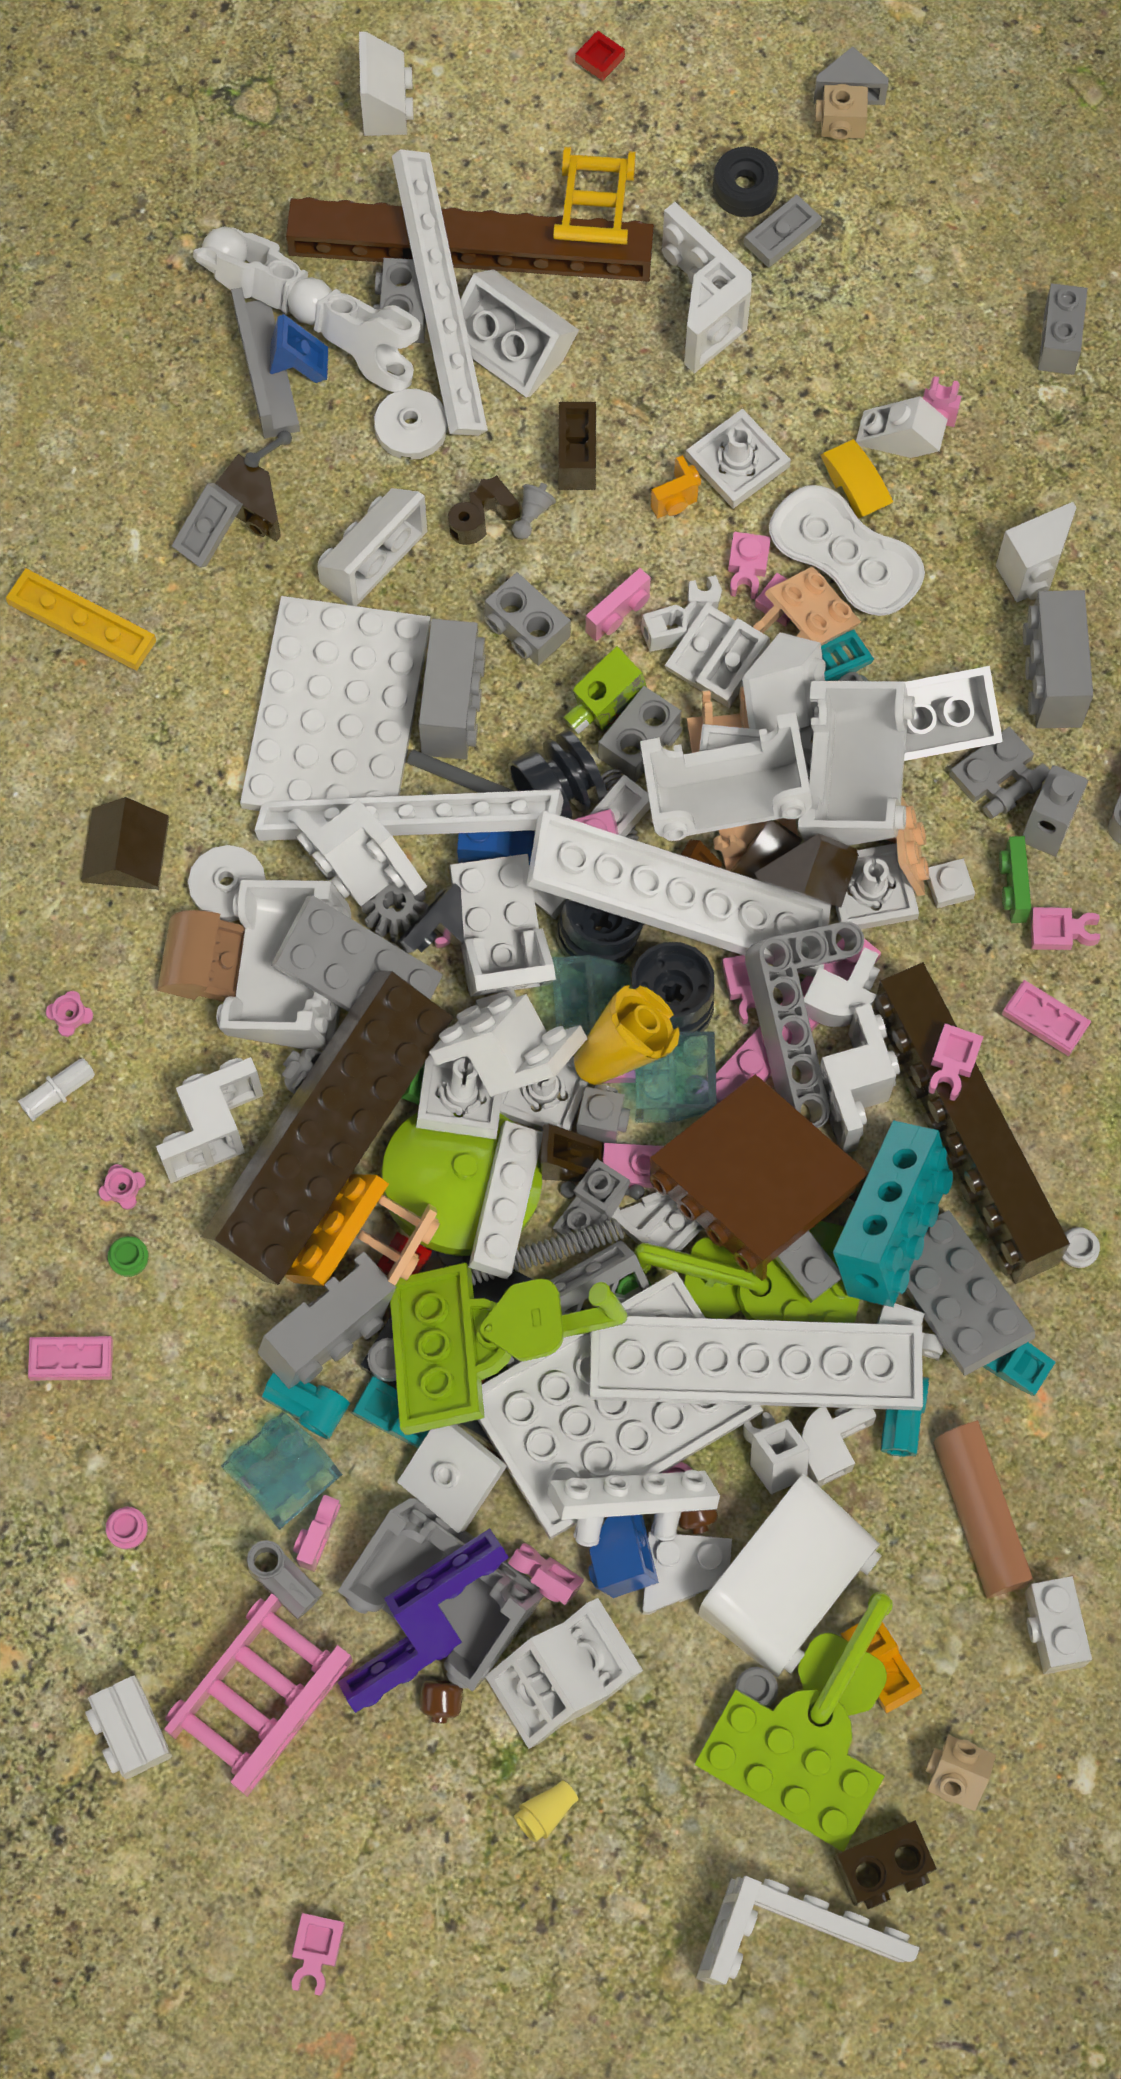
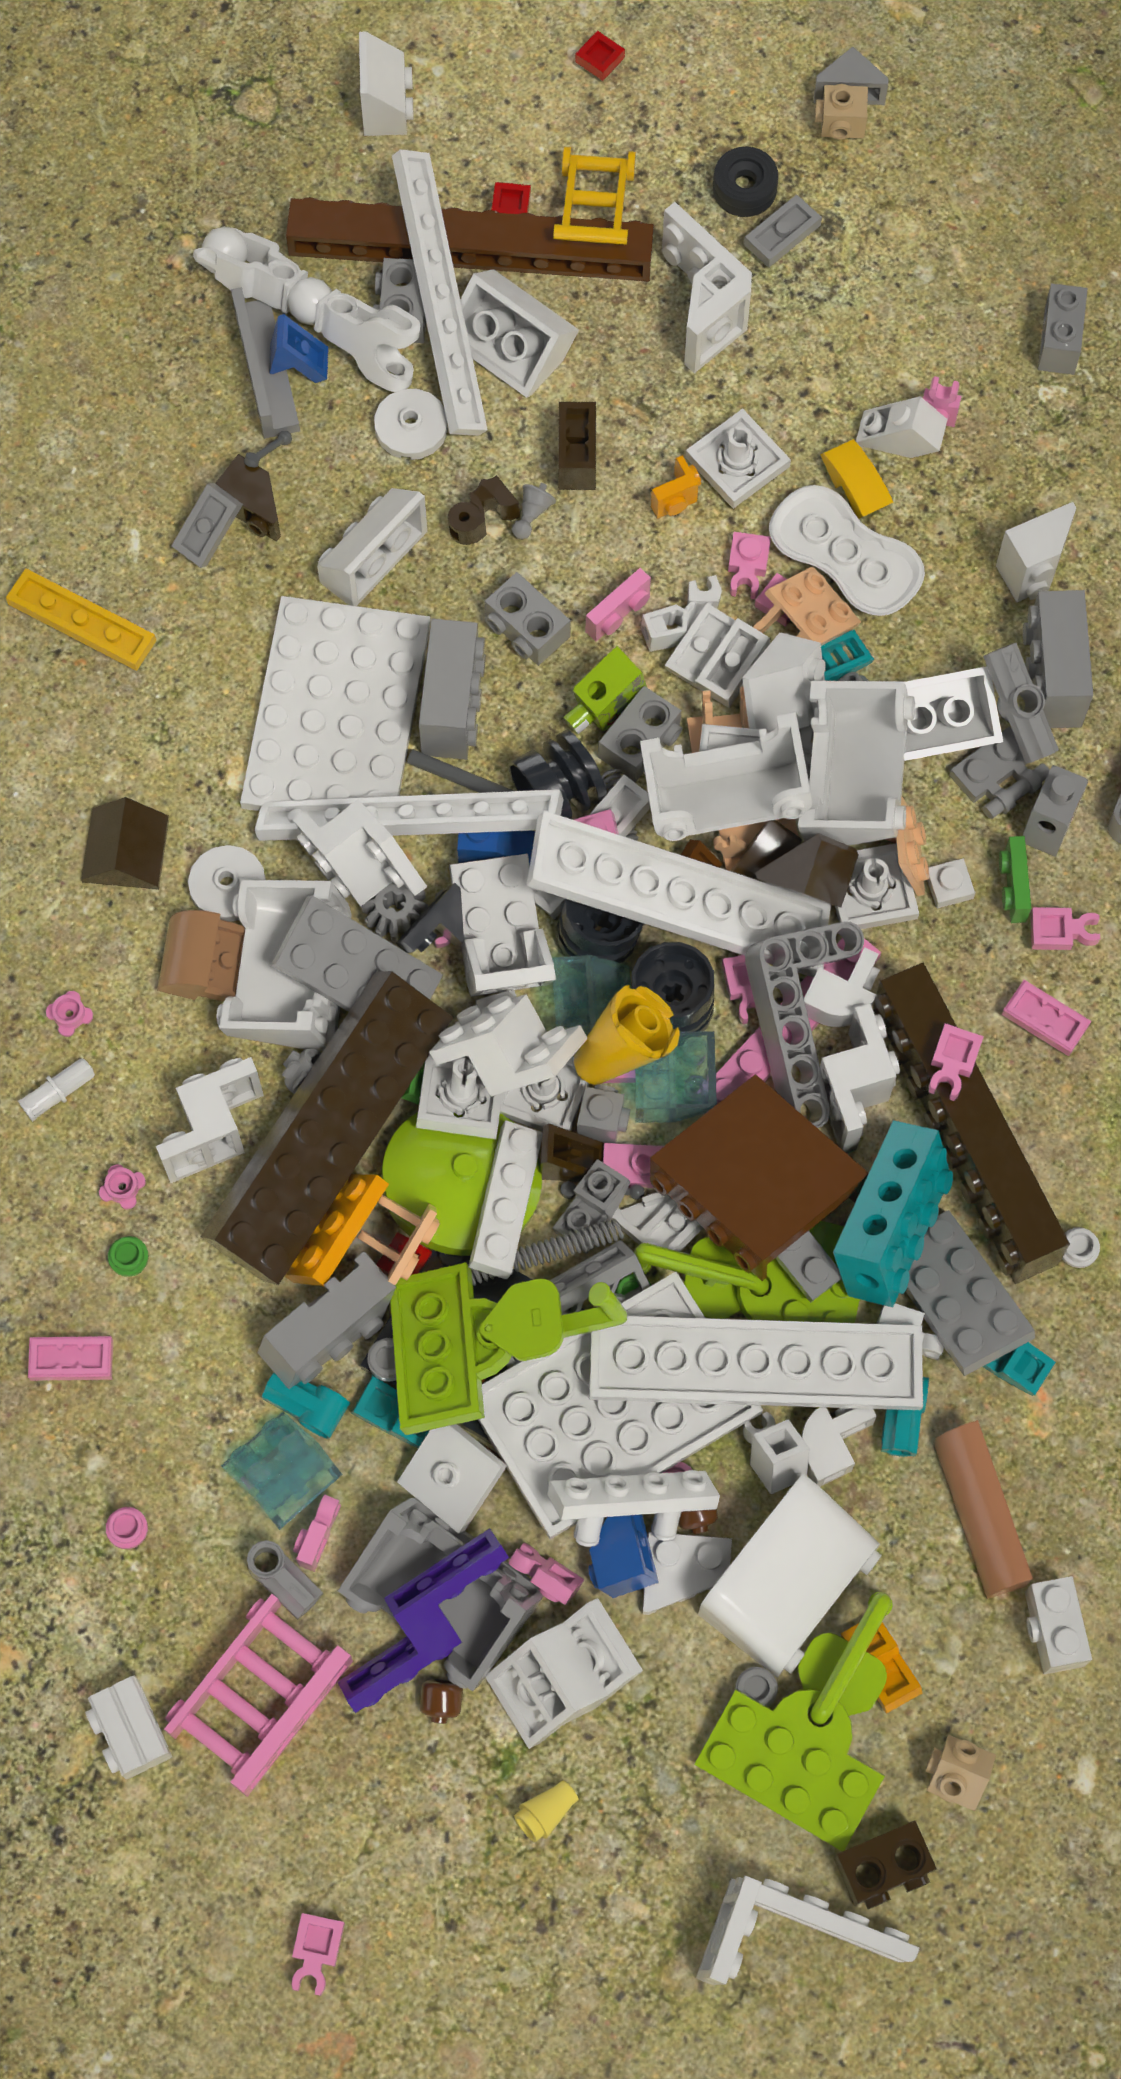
(511, 198): none -> red plate
(1030, 725): none -> light grey piece

